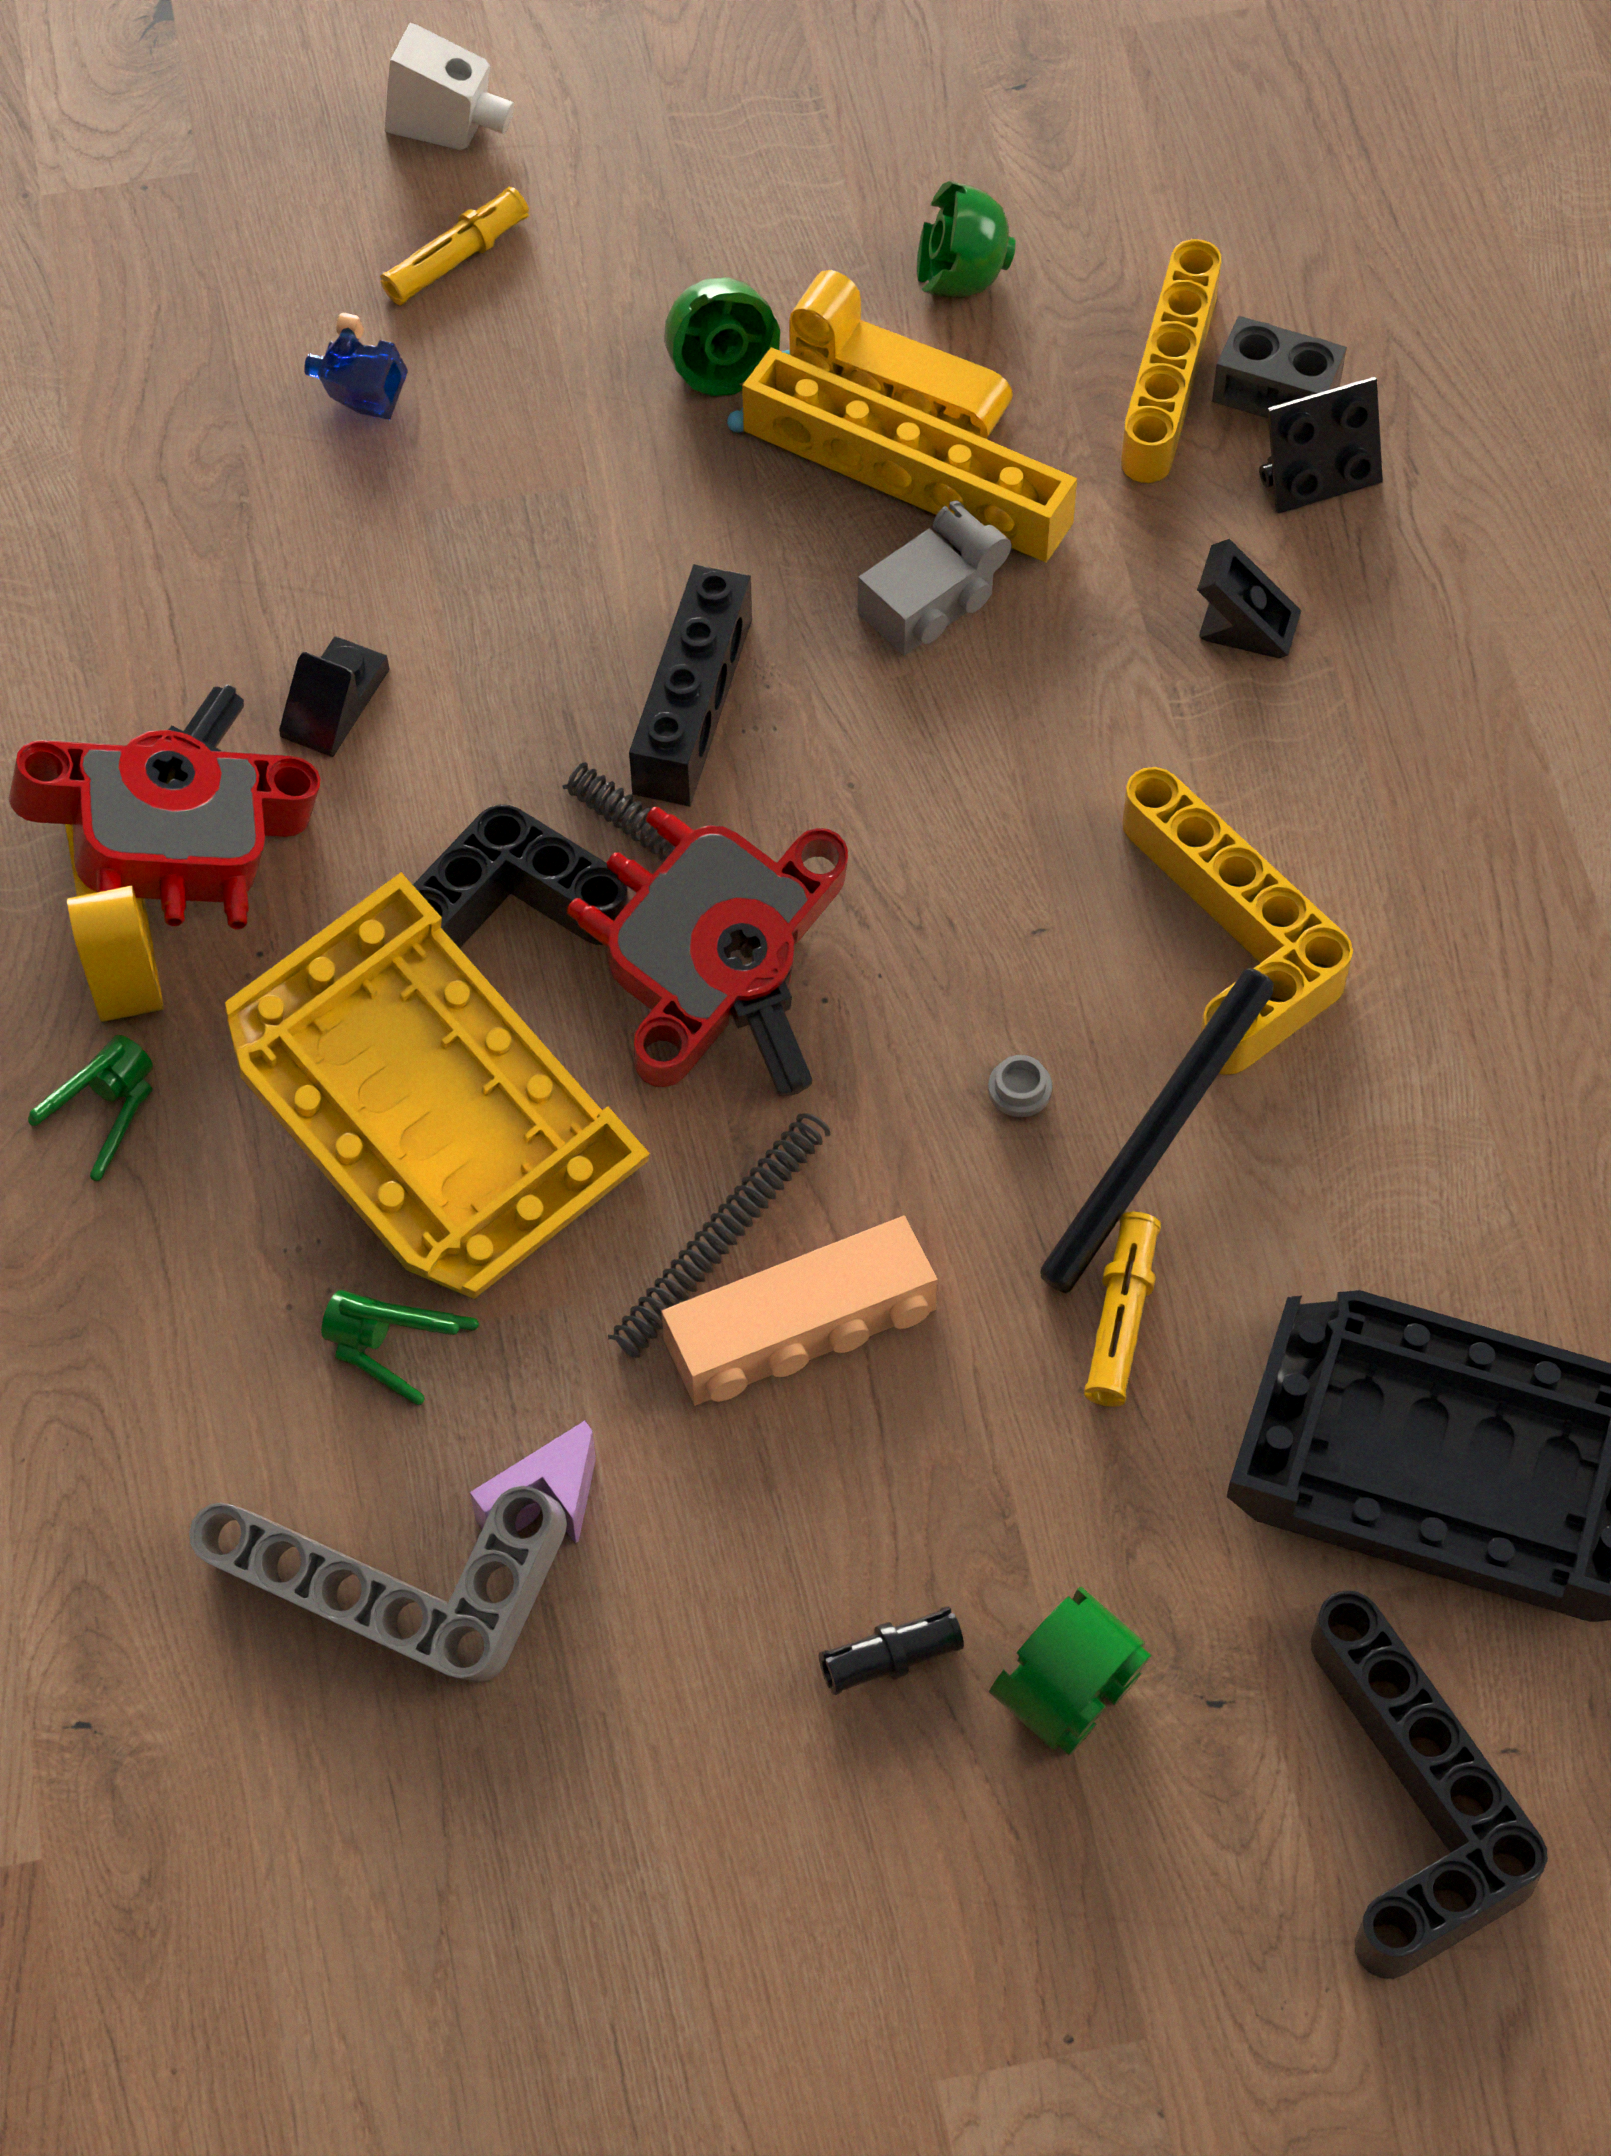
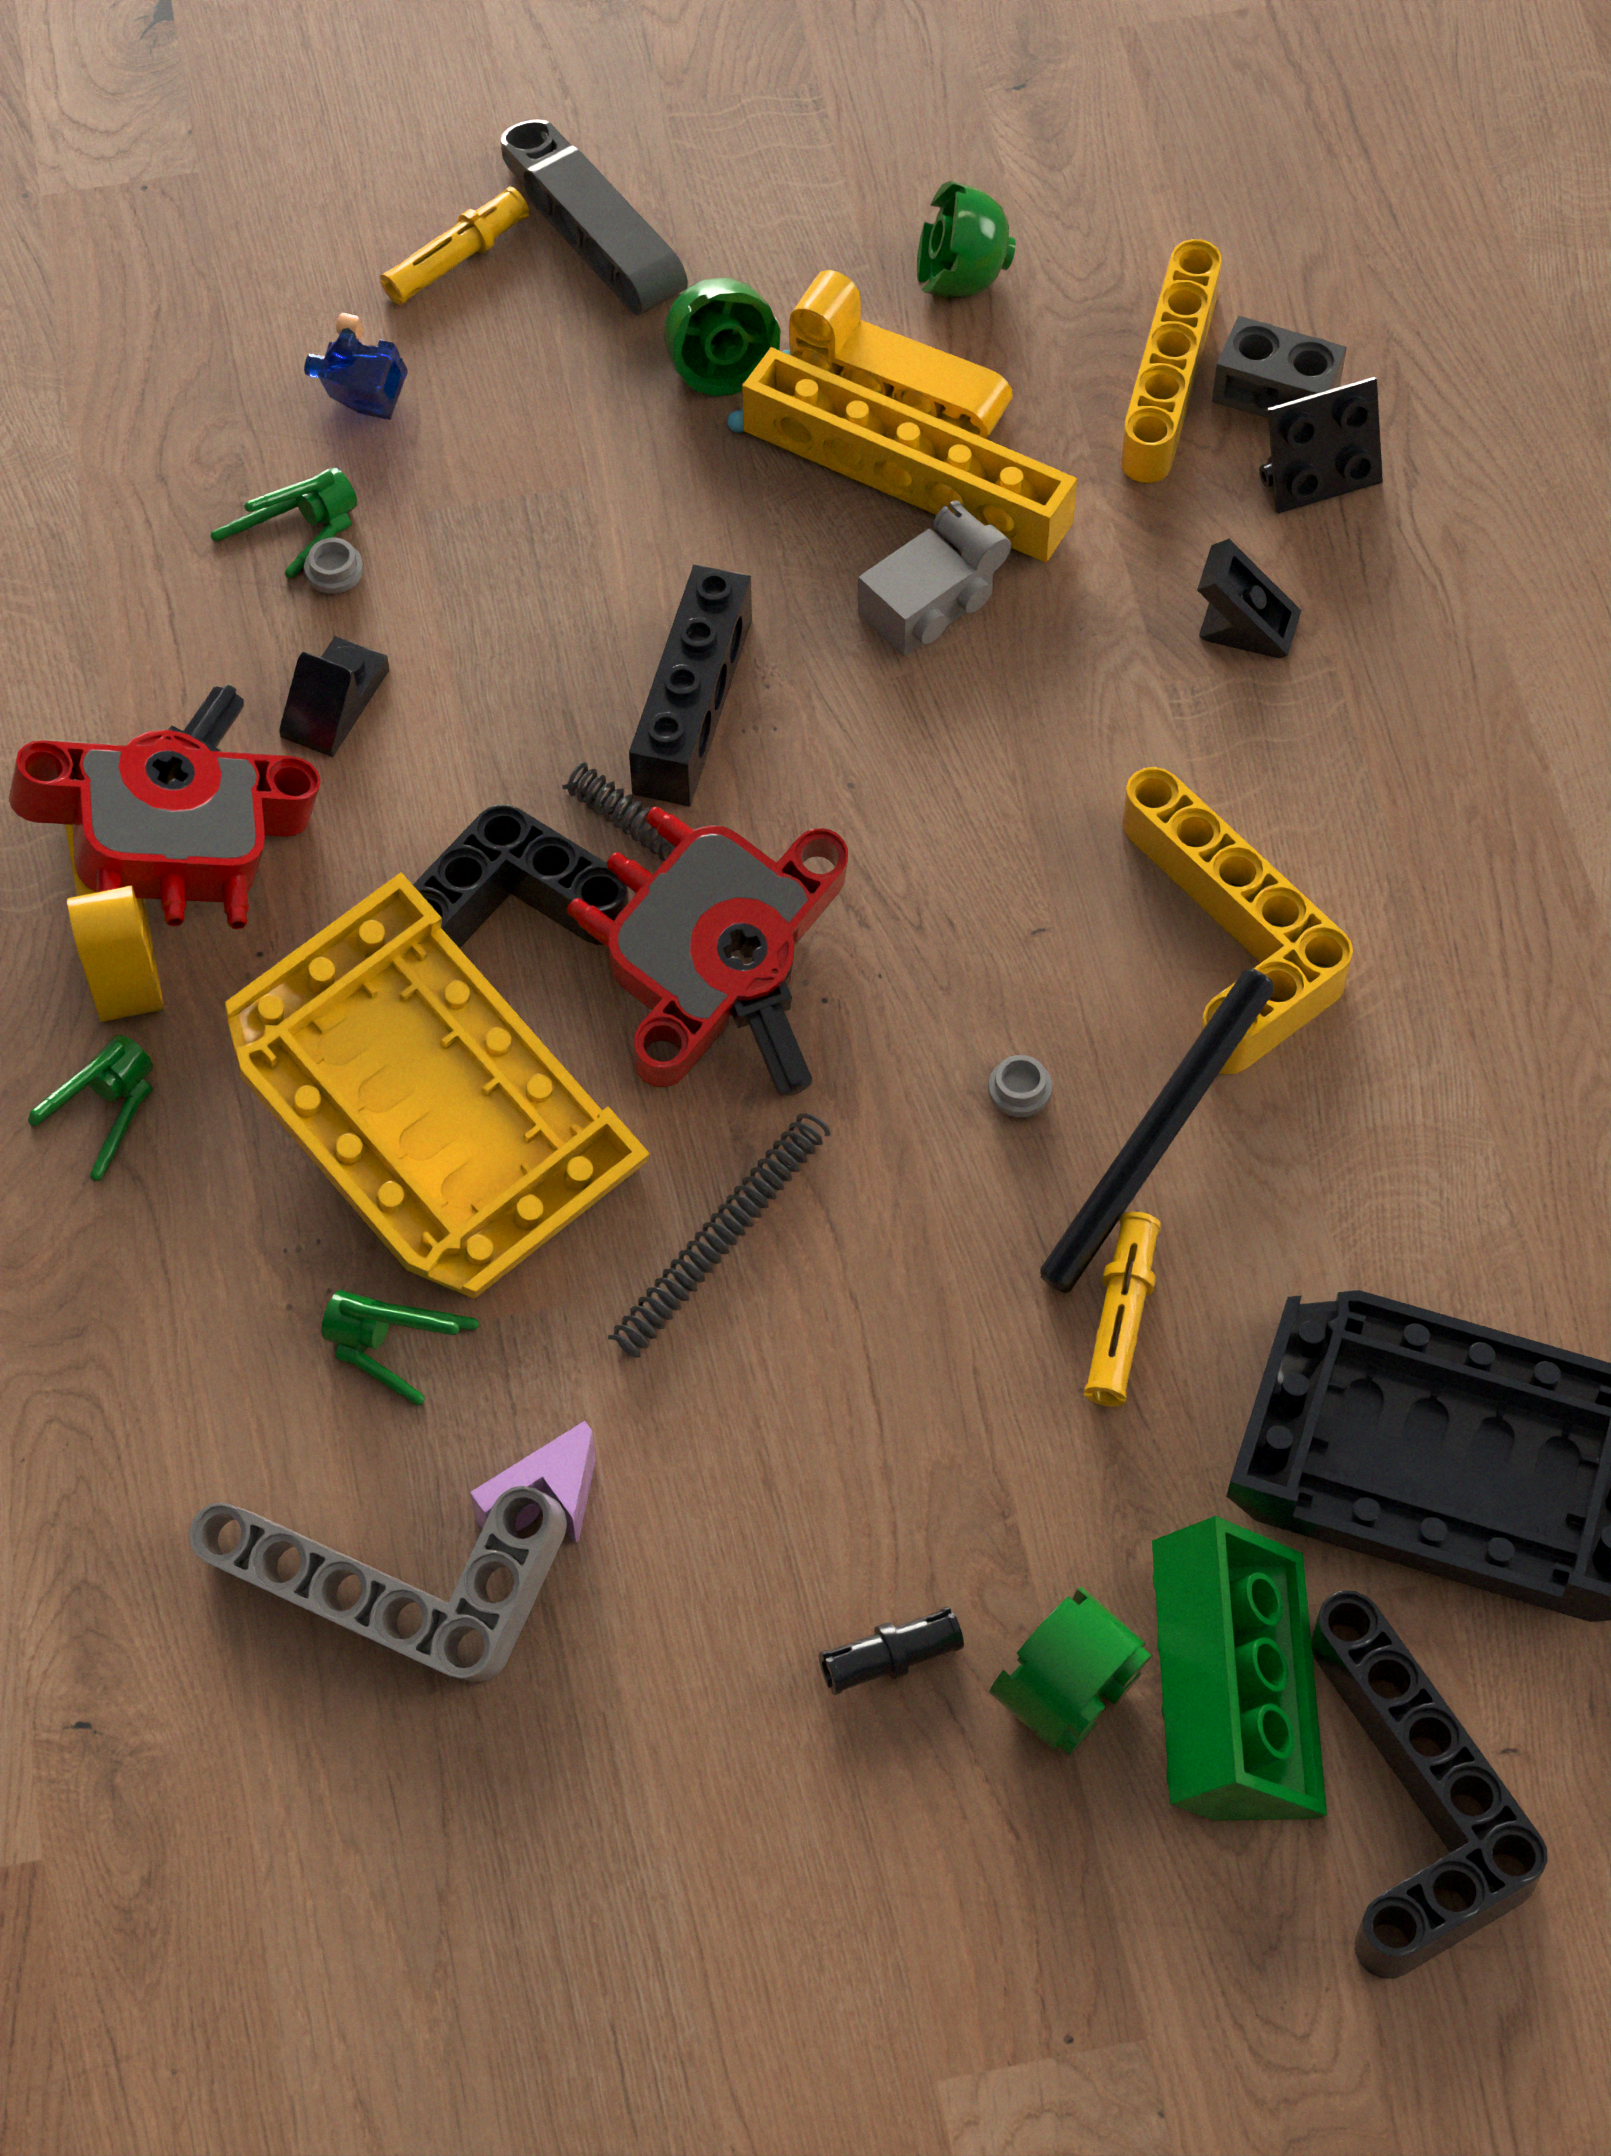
(320, 499): none -> green plant
(333, 566): none -> light grey plate
(440, 92): white torso -> none
(593, 216): none -> dark grey piece
(800, 1311): light nougat brick -> none
(1237, 1675): none -> green slope

